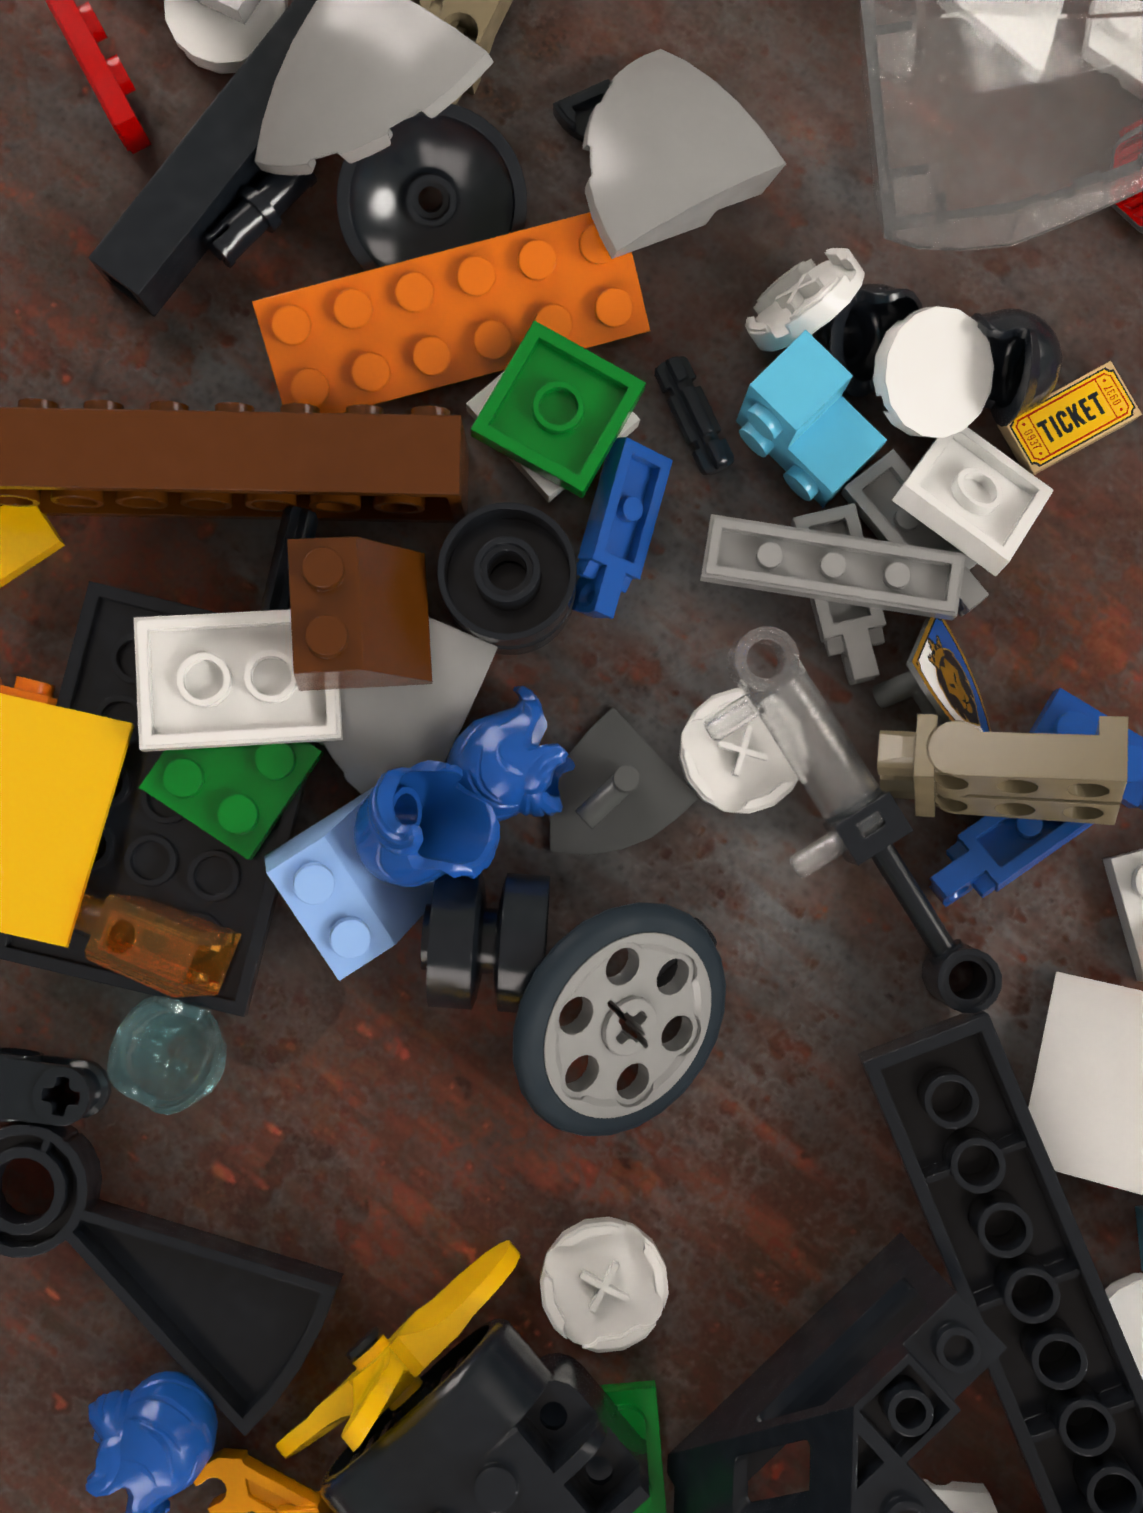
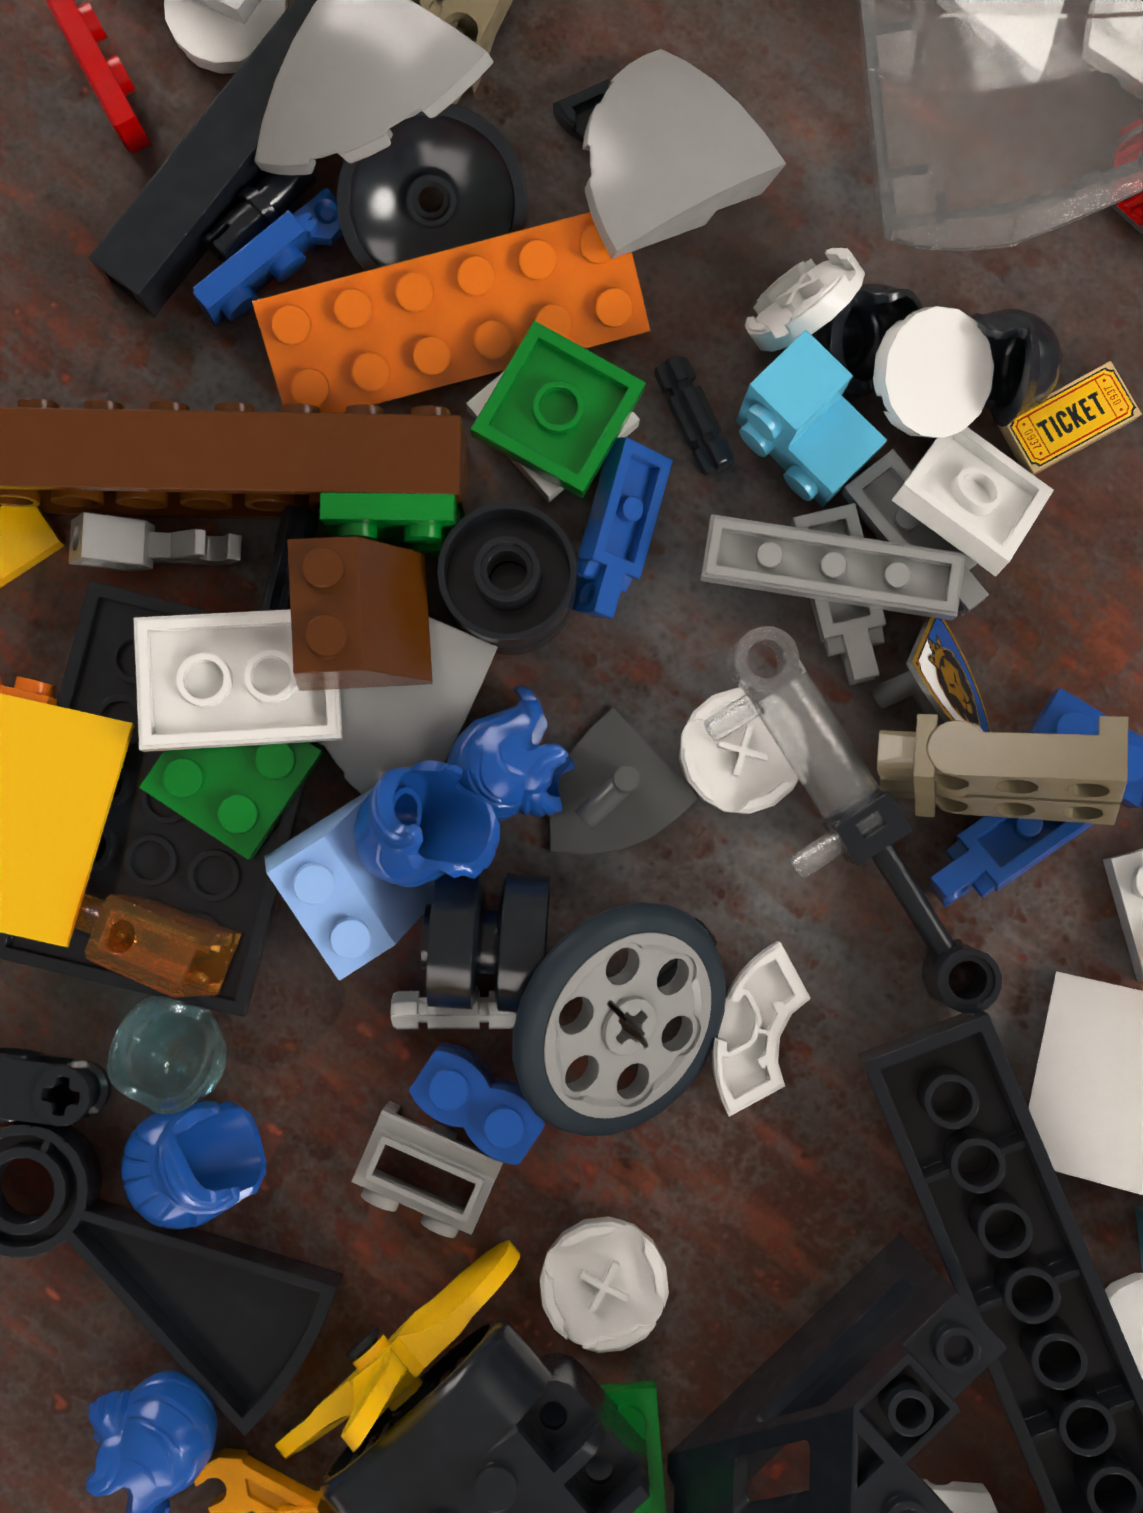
(135, 545): none -> light grey piece
(192, 1164): none -> blue hair
(270, 255): none -> blue hinge
(392, 518): none -> green plate
(410, 1009): none -> white axle
(438, 1148): none -> light grey window
(462, 1093): none -> blue brick
(751, 1028): none -> white tile

